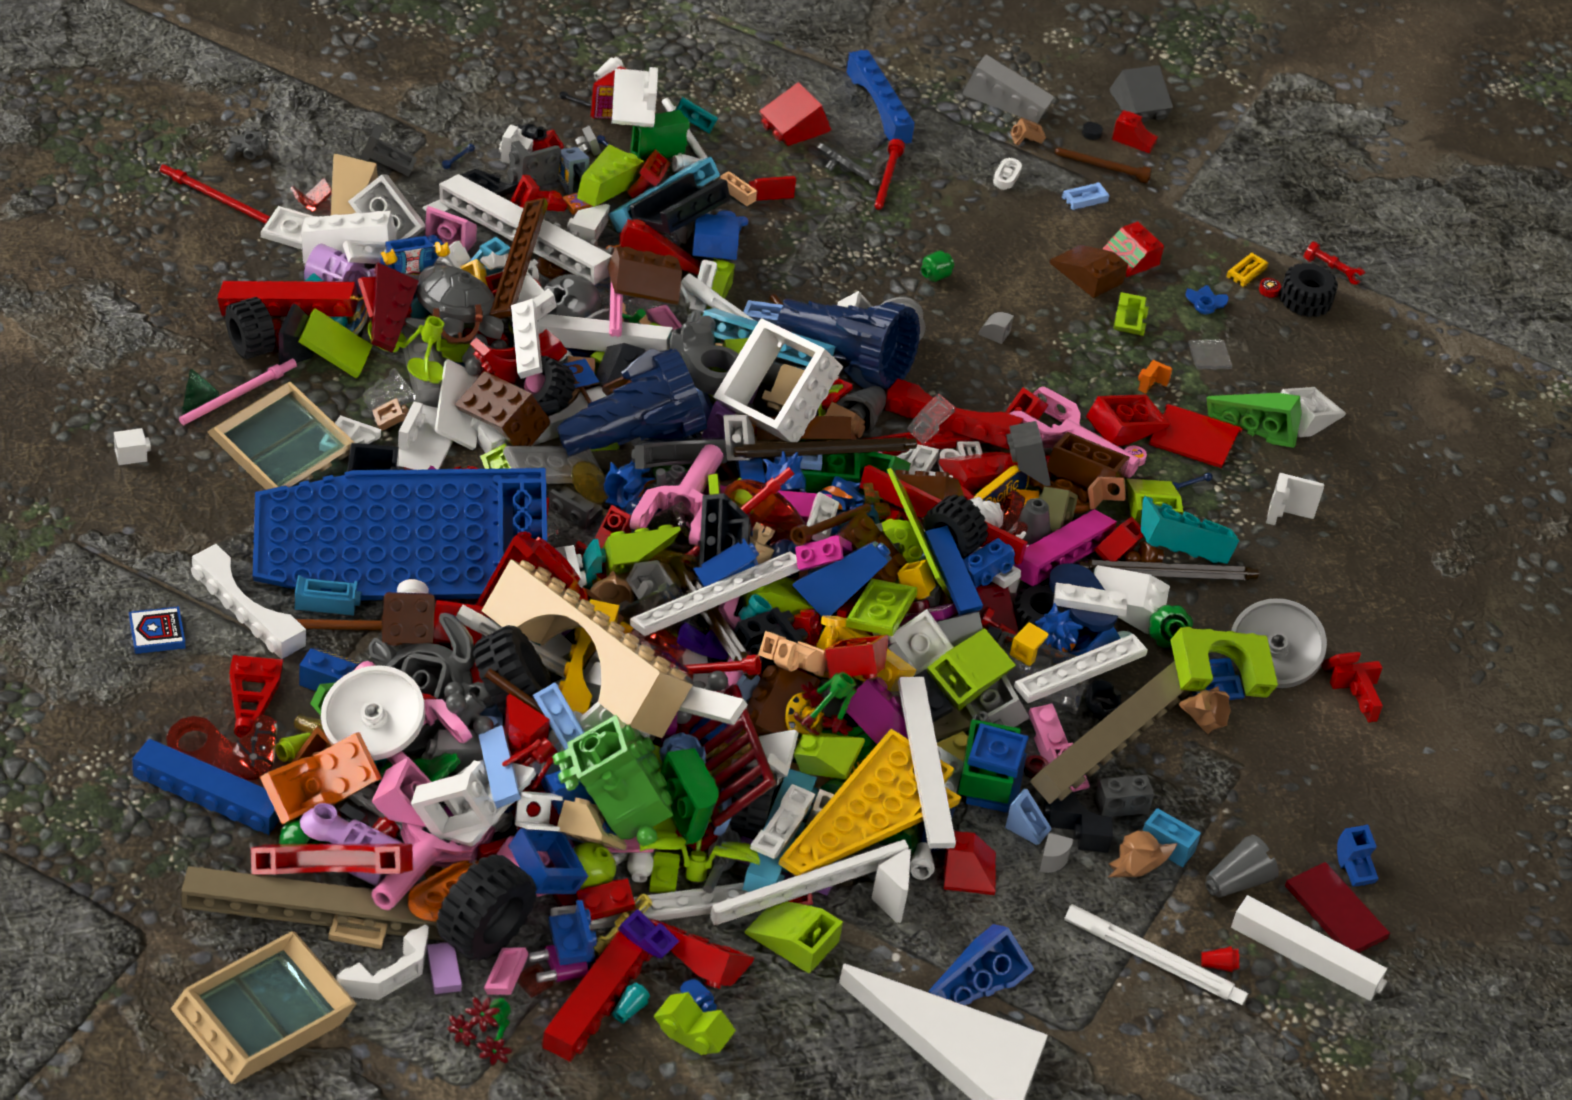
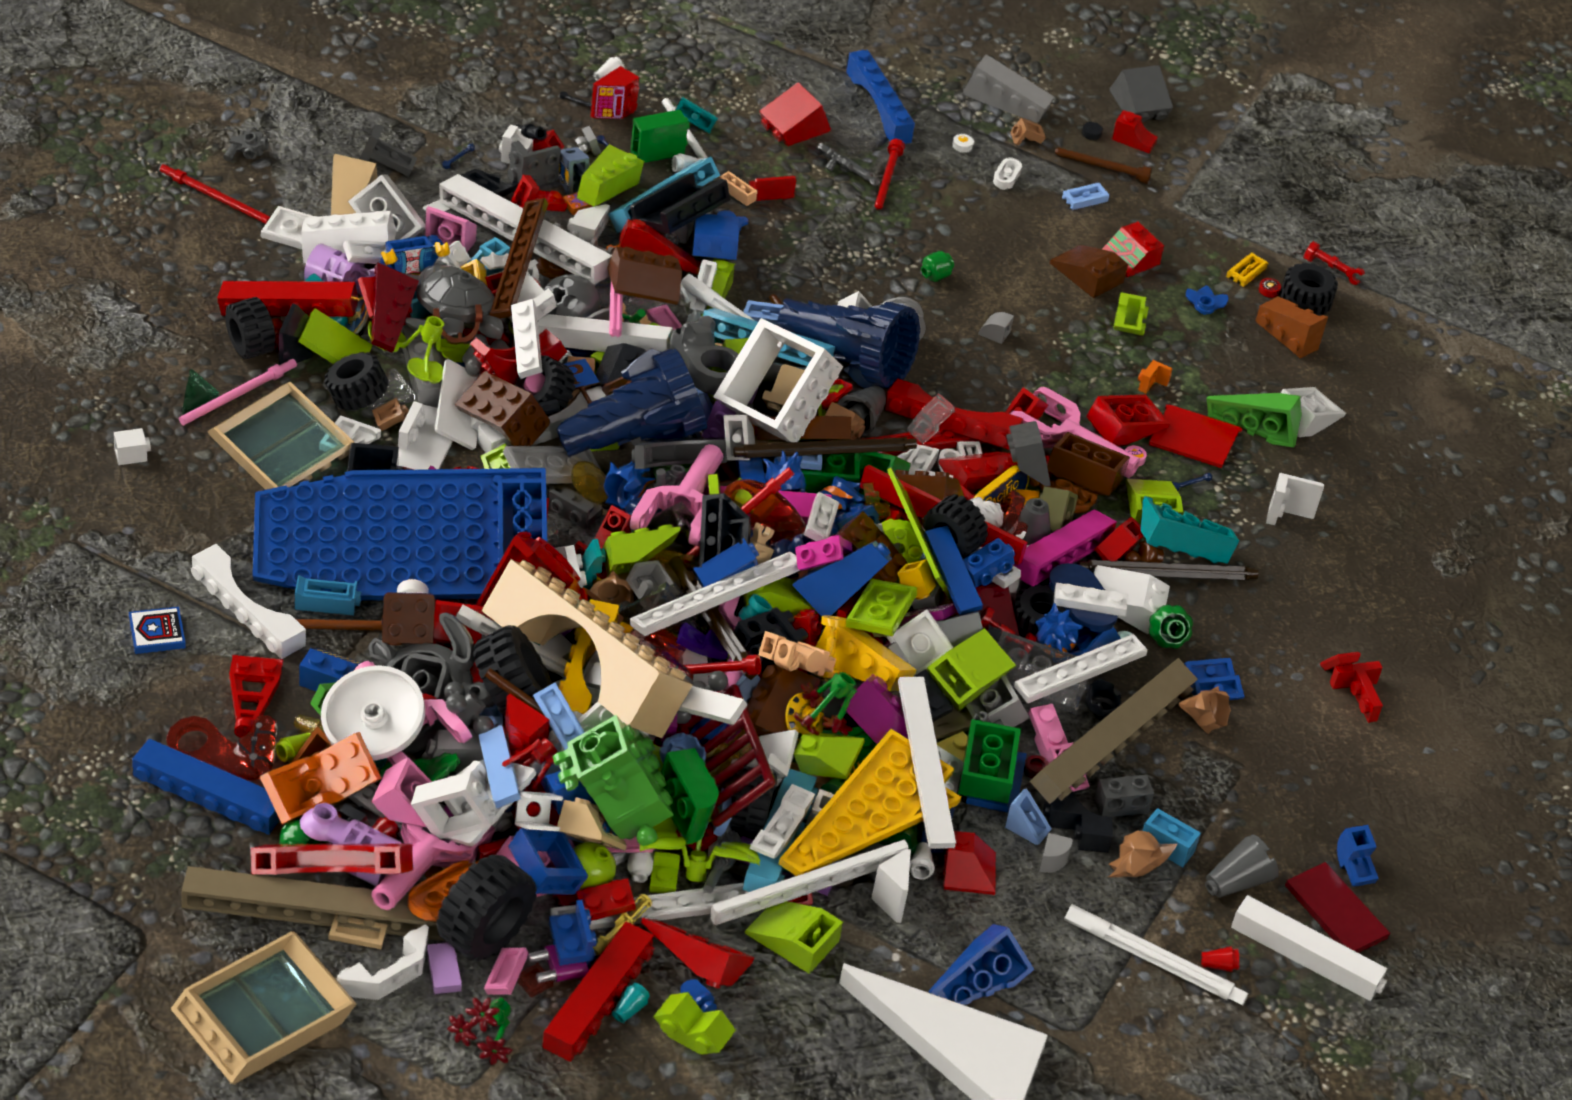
(315, 196): clear red bracket -> none
(356, 381): none -> black tyre
(635, 97): white bracket -> none
(651, 173): red piece -> none
(651, 938): dark purple slope -> none
(802, 534): reddish brown piece -> none
(858, 656): red slope -> none
(919, 605): dark red tile -> none
(963, 143): none -> white tile
(998, 750): blue tile -> none
(1027, 642): yellow panel -> none
(1099, 490): nougat bracket -> none
(1210, 354): clear piece -> none
(1247, 651): lime arch -> none
(1292, 326): none -> dark orange wedge
(1293, 635): light grey dish -> none

